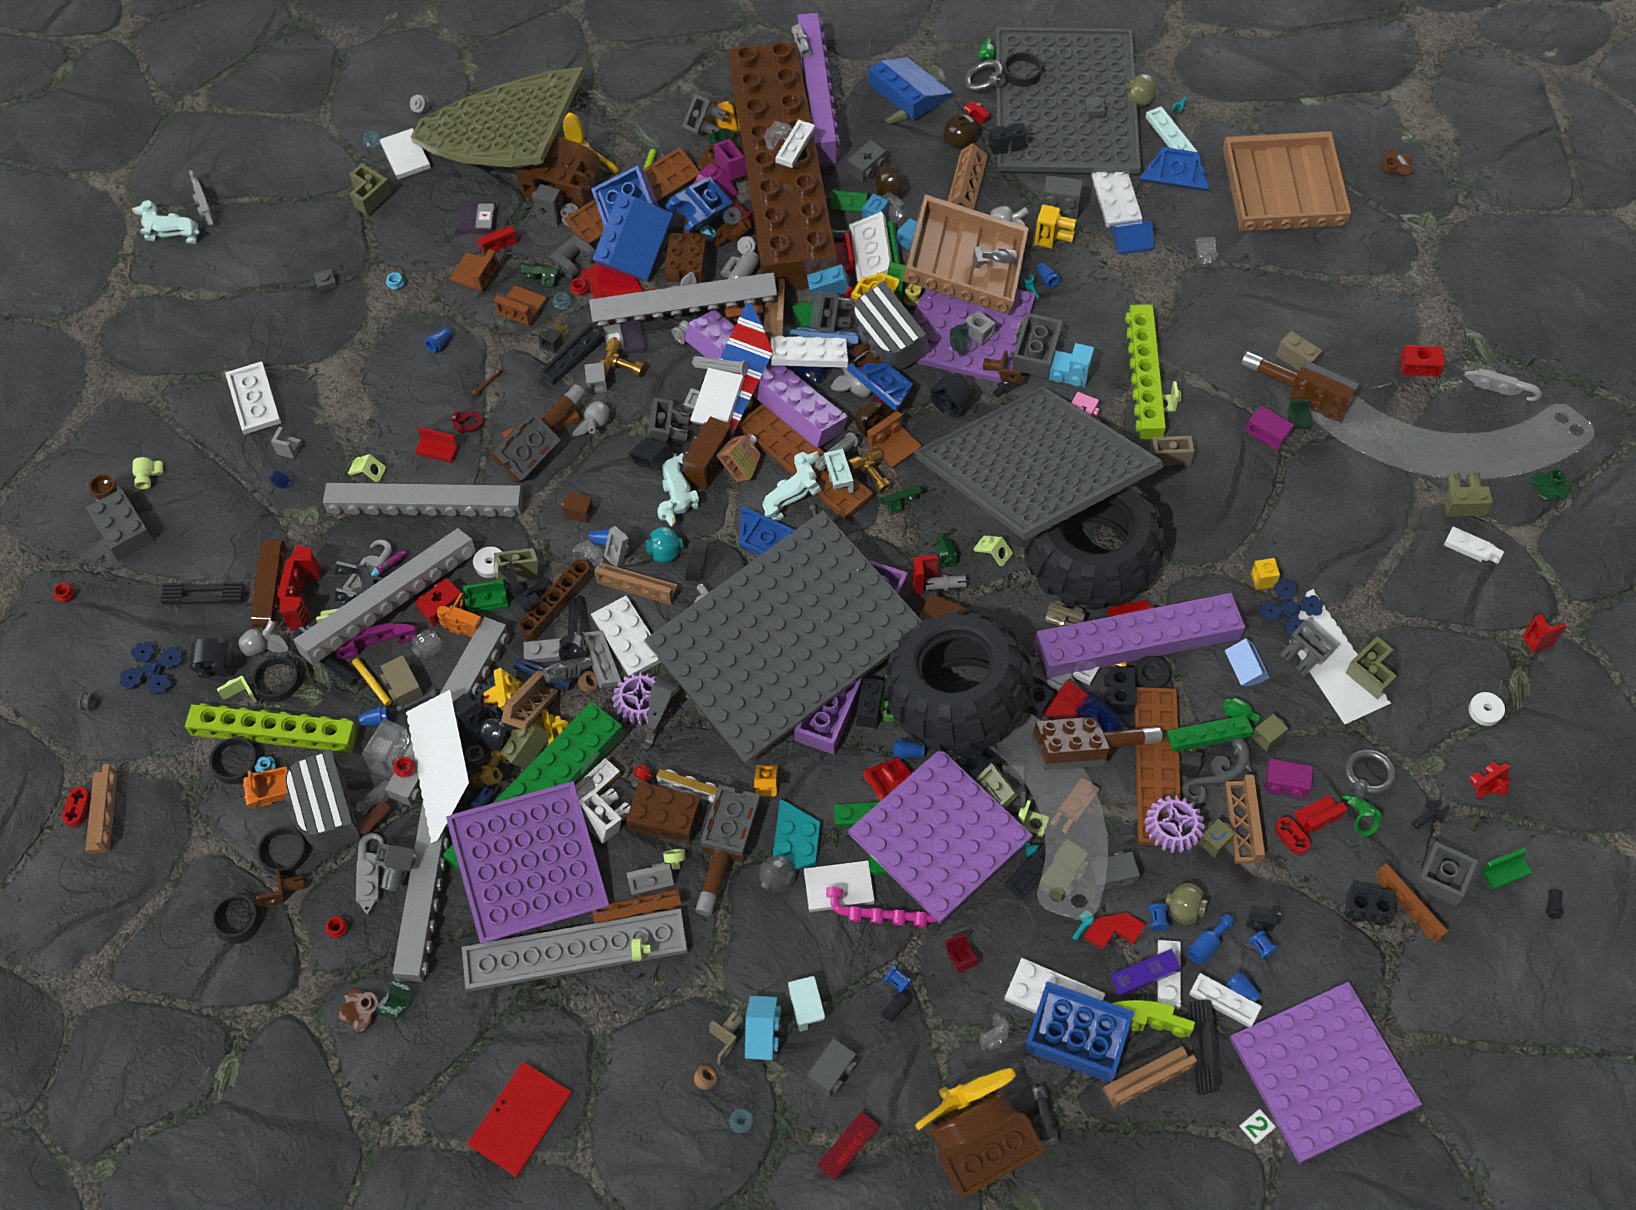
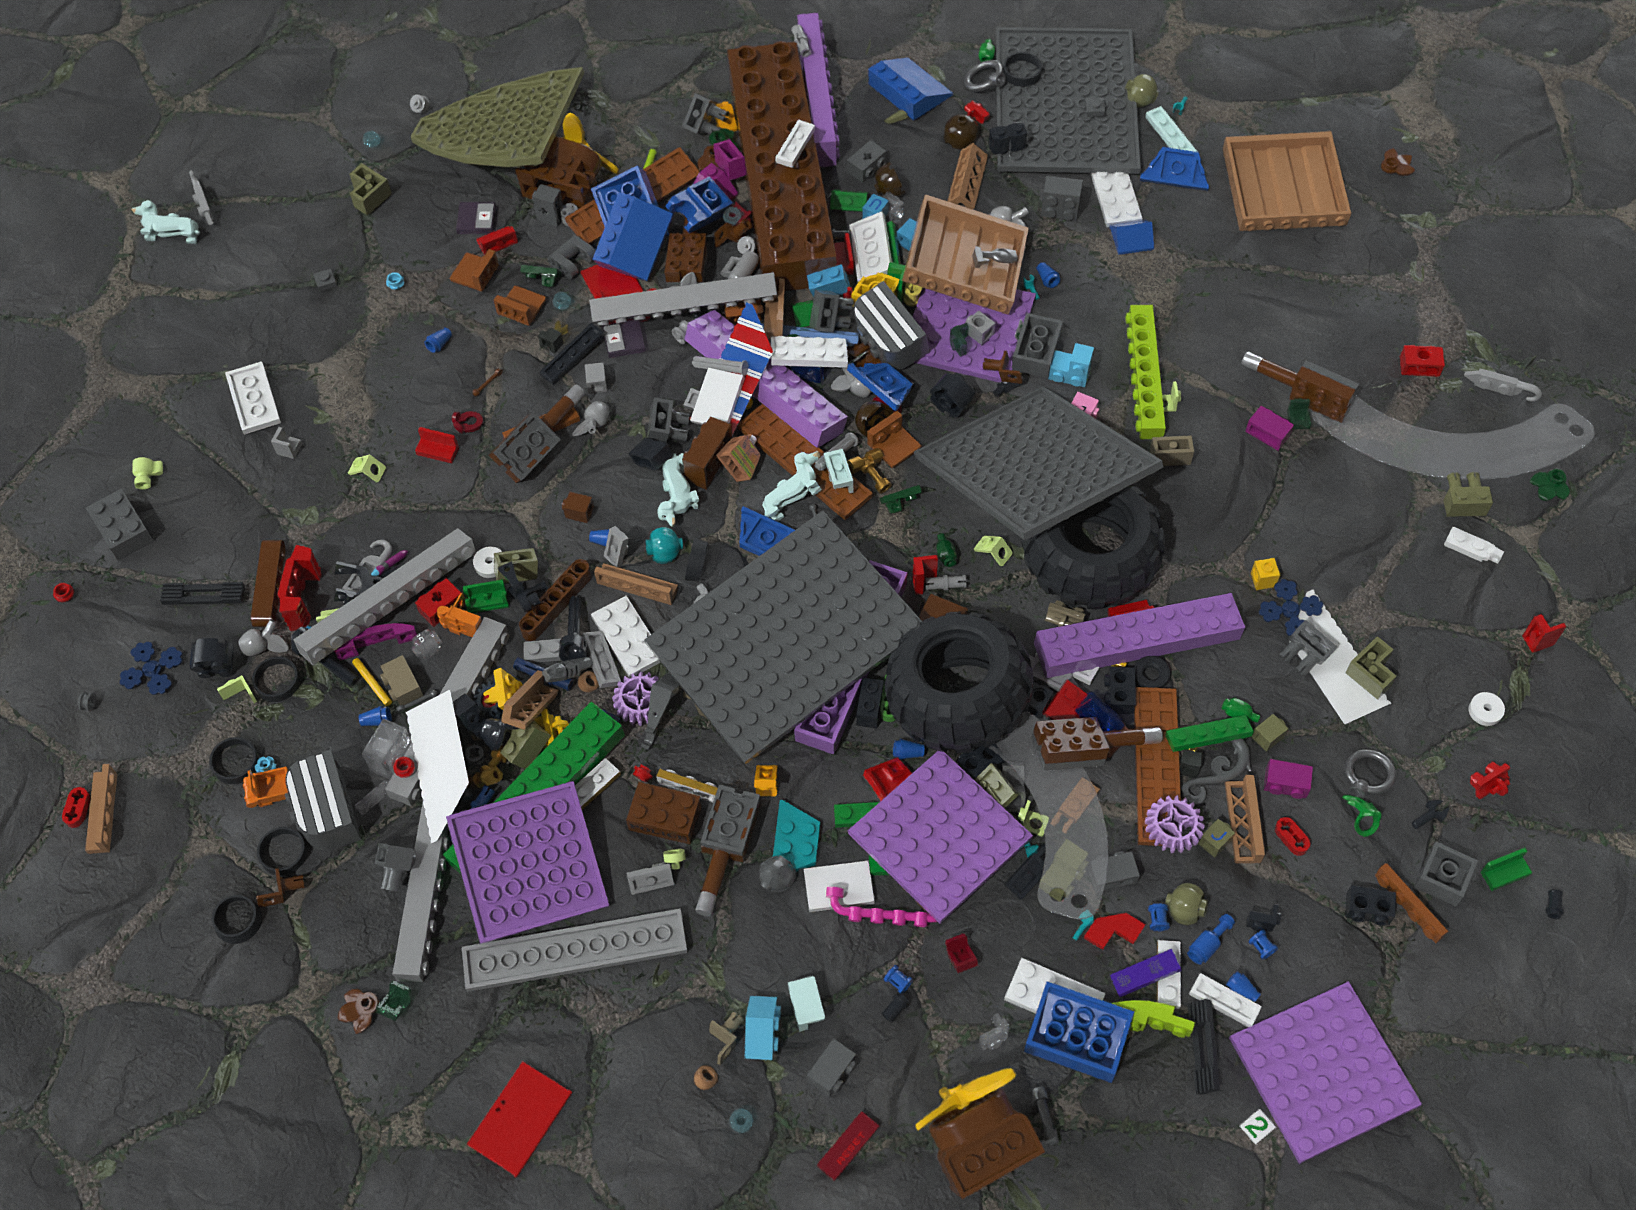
(102, 486): reddish brown wheel -> none
(279, 480): clear blue tile -> none
(335, 921): red plate -> none
(342, 741): lime brick -> none
(367, 875): light grey plate -> none
(374, 818): copper bar -> none
(404, 155): white tile -> none
(423, 499): light grey brick -> none
(579, 286): red plate -> none
(587, 550): clear bracket -> none
(599, 817): white brick -> none
(613, 360): pearl gold bar -> none
(631, 907): dark orange plate -> none
(639, 949): yellowish green tile -> none
(710, 232): medium azure plate -> none
(776, 131): clear bracket -> none
(1048, 227): yellow brick -> none
(1149, 1077): medium nougat fence -> none
(1206, 249): clear bracket -> none
(1247, 663): light blue brick -> none
(1297, 350): dark tan brick -> none
(1319, 814): red panel -> none

